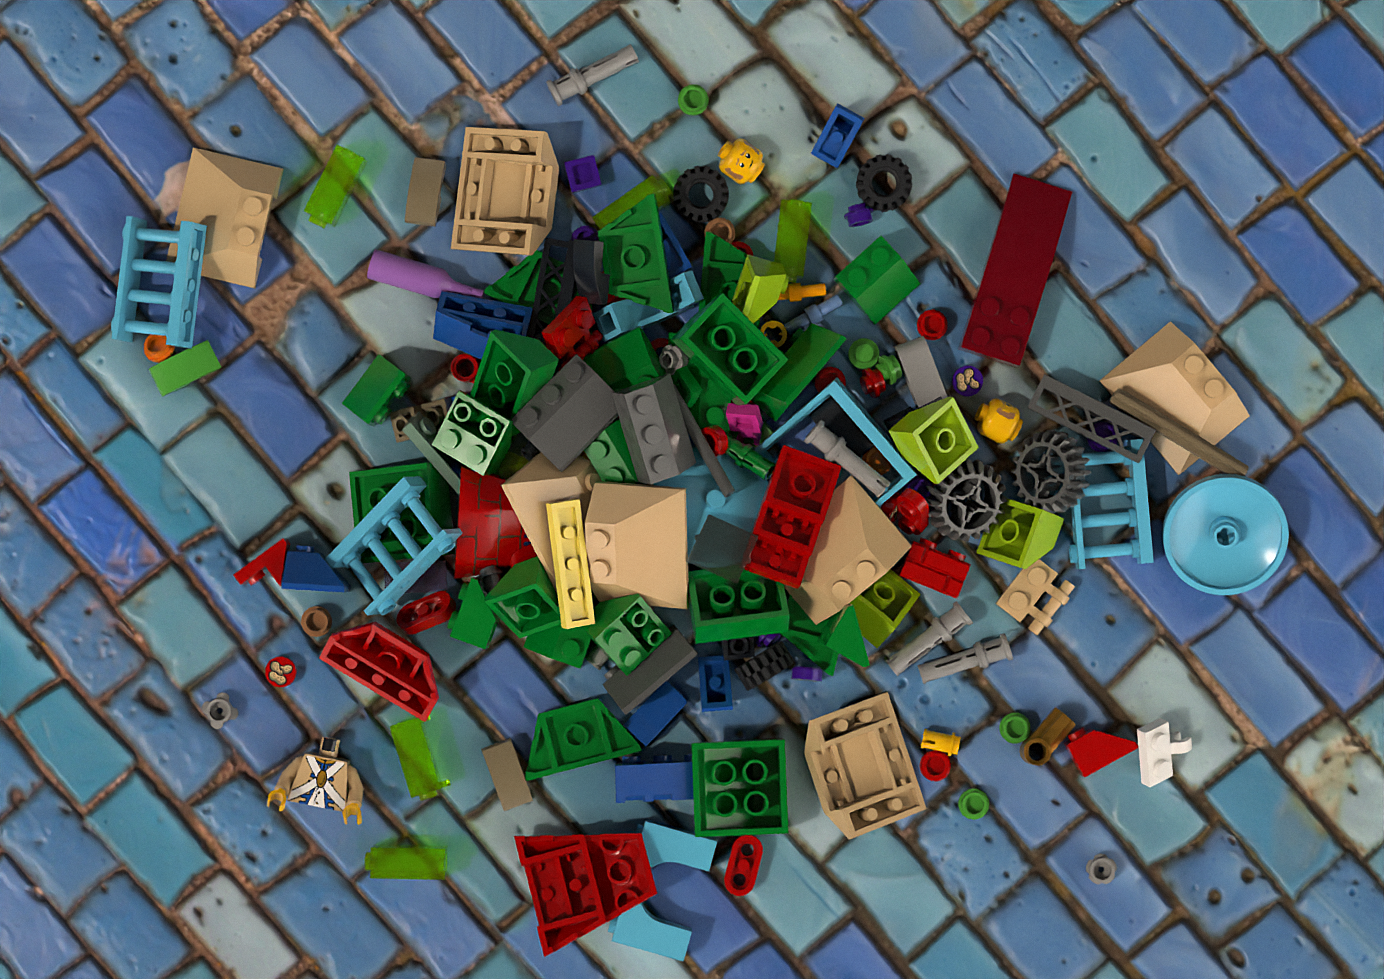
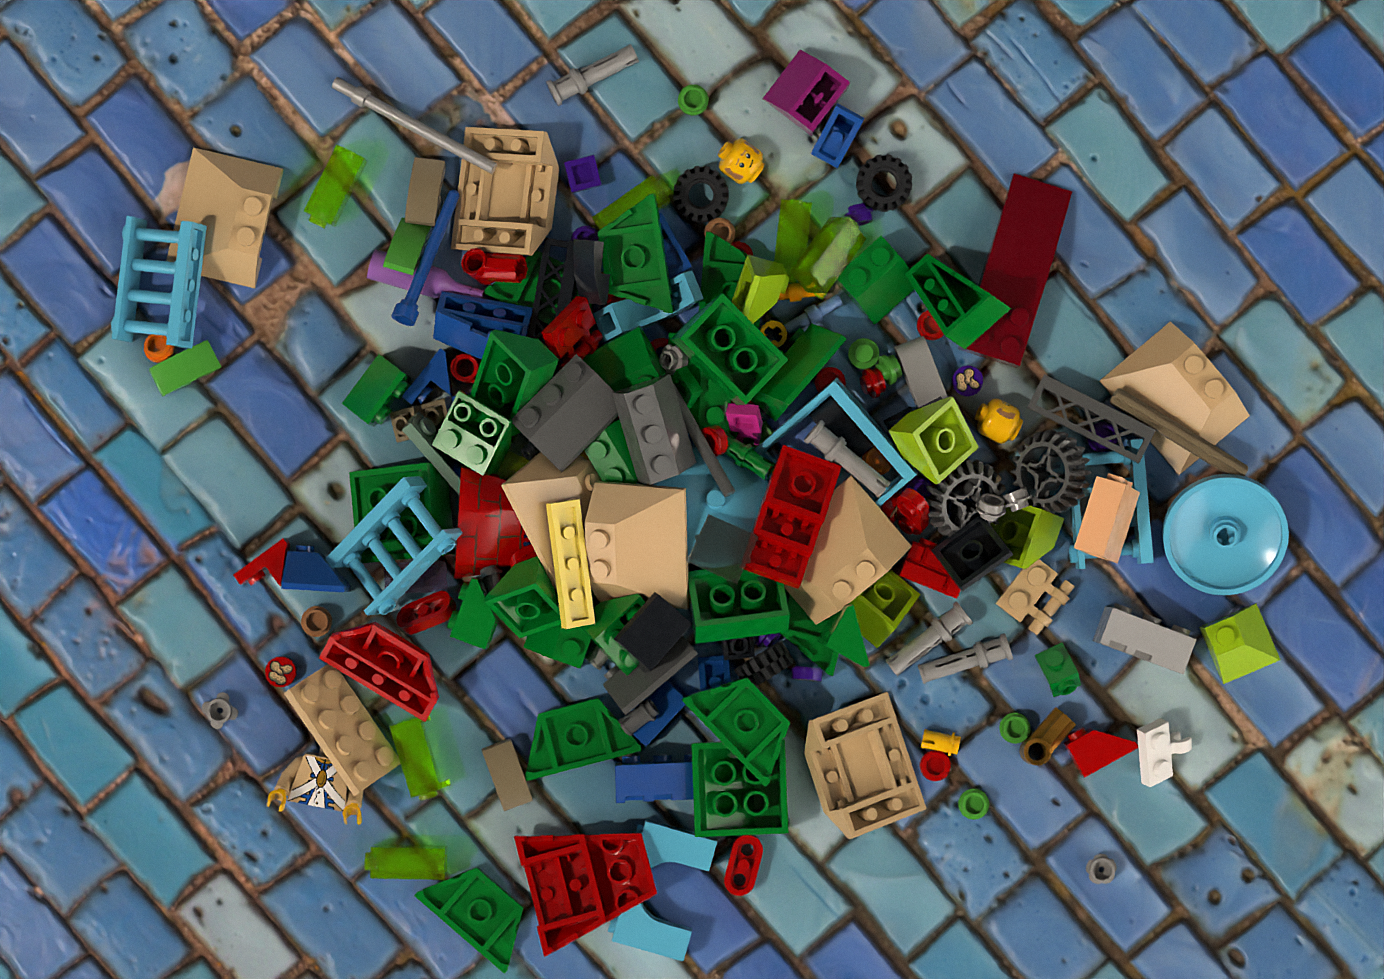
(343, 728): none -> tan plate
(363, 97): none -> light grey bar
(406, 247): none -> bright green slope
(406, 310): none -> blue piece
(435, 371): none -> blue slope
(477, 912): none -> green wing
(495, 266): none -> red piece
(639, 716): none -> dark grey pin
(652, 632): none -> black slope
(743, 723): none -> green wing
(806, 91): none -> magenta slope
(828, 255): none -> clear neon green brick
(954, 301): none -> green wedge
(971, 552): none -> black slope
(990, 507): none -> light grey plate
(1017, 499): none -> light grey plate
(1058, 670): none -> green bracket
(1107, 518): none -> light nougat brick
(1145, 638): none -> light grey wedge
(1239, 643): none -> lime slope

